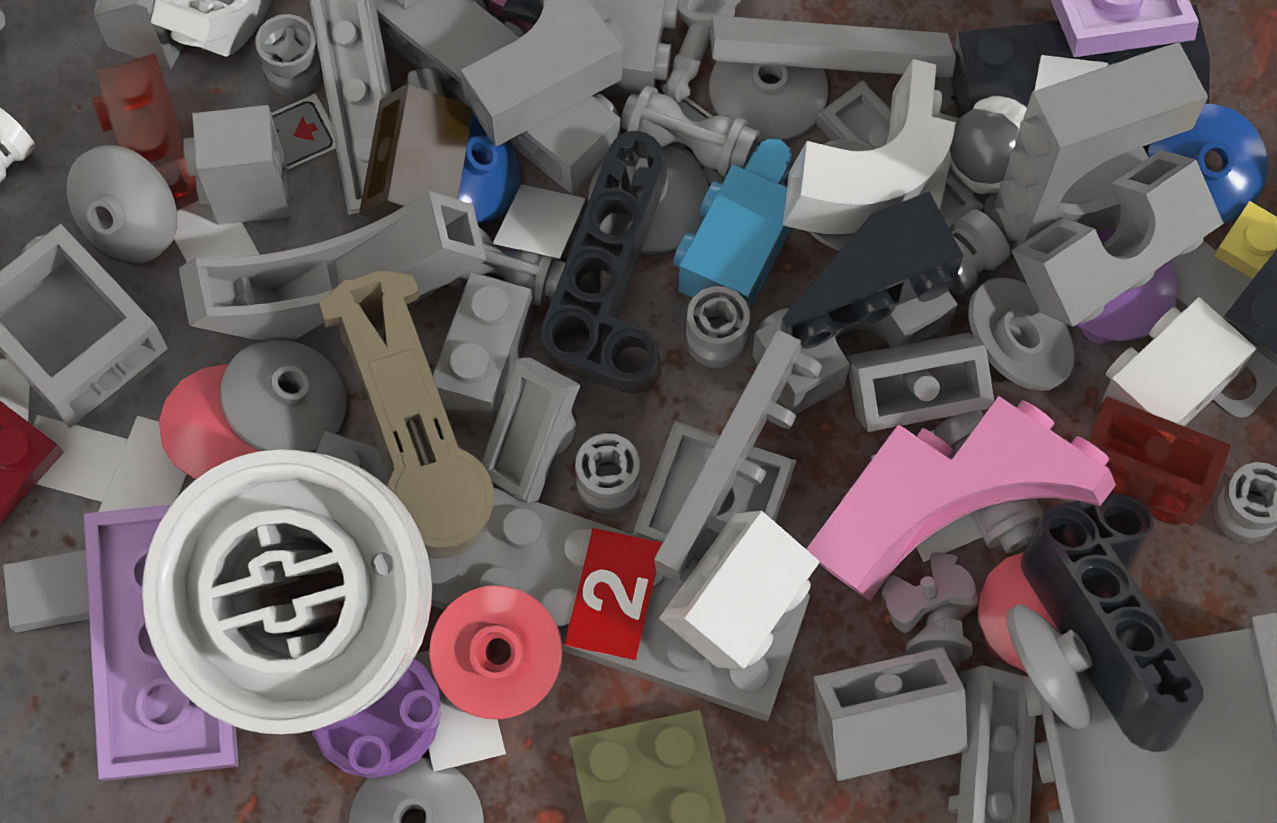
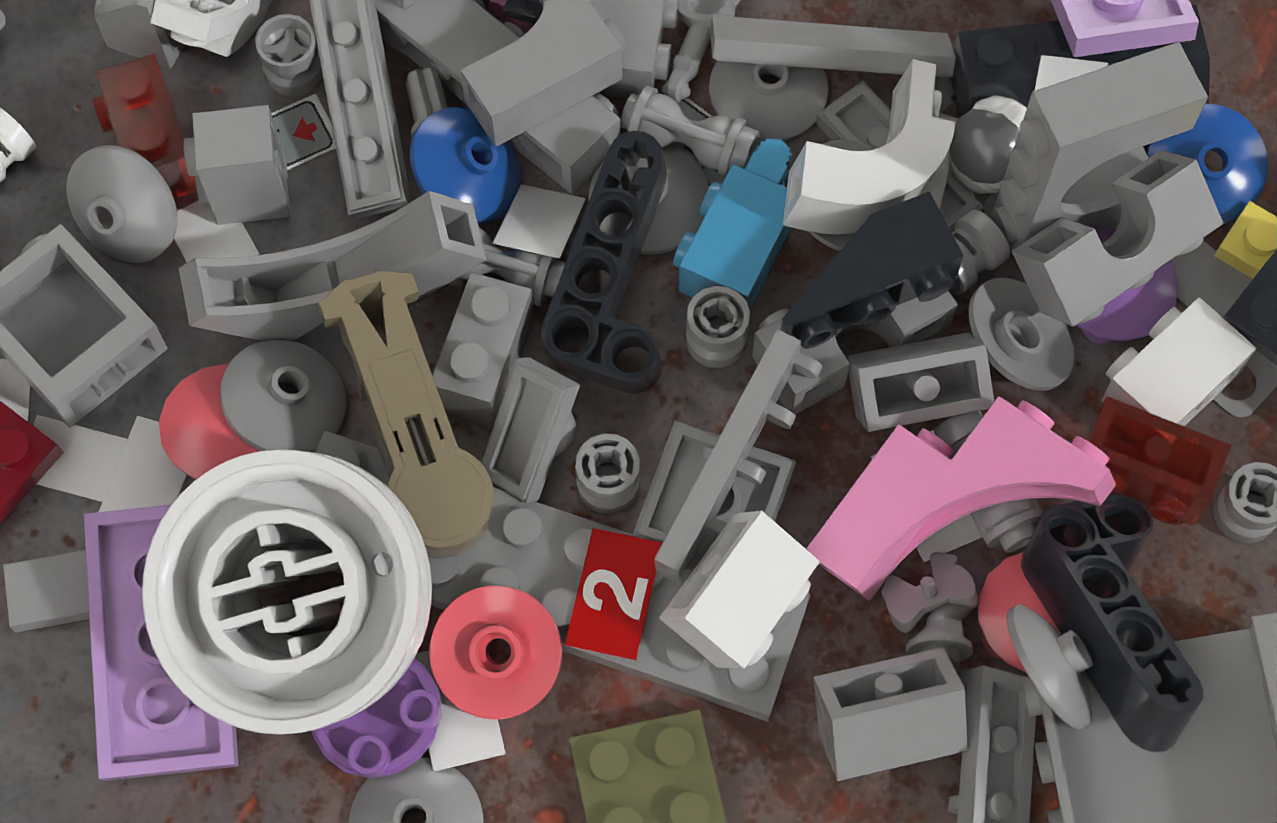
(414, 150): panel -> none

